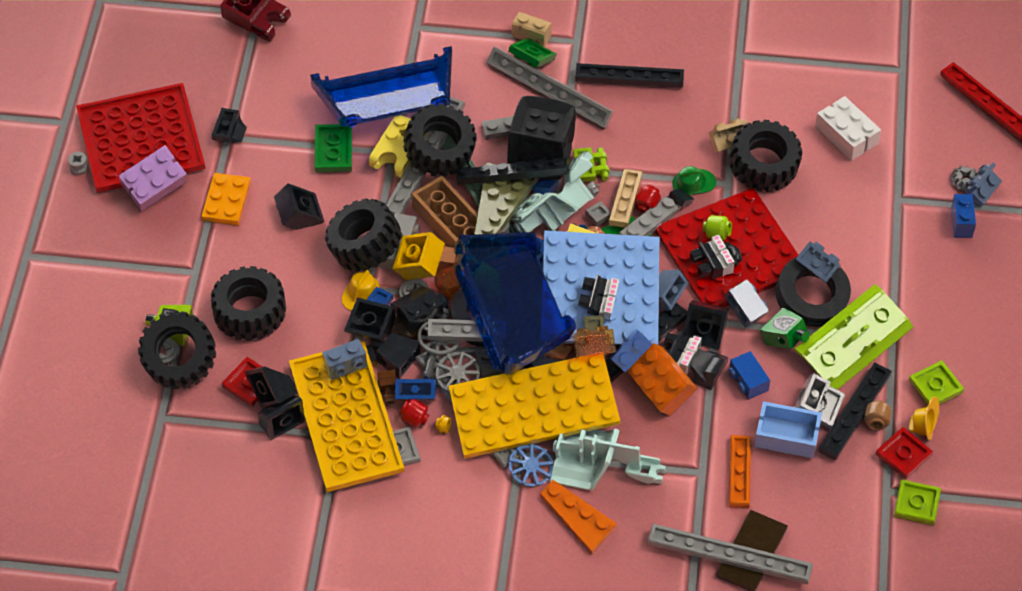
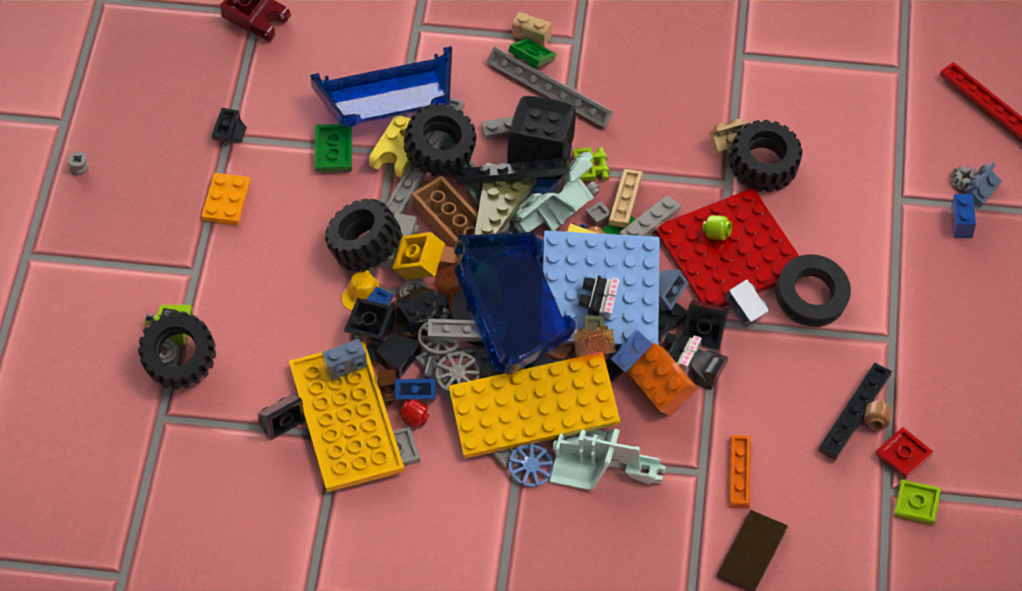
(135, 125): red plate -> none
(153, 178): lavender piece -> none
(238, 383): red plate -> none
(253, 322): black tyre -> none
(270, 385): black slope -> none
(298, 207): black slope -> none
(443, 424): yellow plate -> none
(584, 520): orange wing -> none
(629, 75): black plate -> none
(647, 198): red head -> none
(681, 197): black tile -> none
(694, 180): green piece -> none
(715, 258): black hips -> none
(730, 554): light grey tile -> none
(734, 252): black arm -> none
(749, 375): blue brick -> none
(784, 330): green torso -> none
(788, 429): light blue piece -> none
(813, 392): light grey brick -> none
(818, 261): sand blue bracket -> none
(848, 128): white piece -> none
(855, 337): lime hinge -> none
(925, 419): yellow piece -> none
(936, 381): lime plate -> none

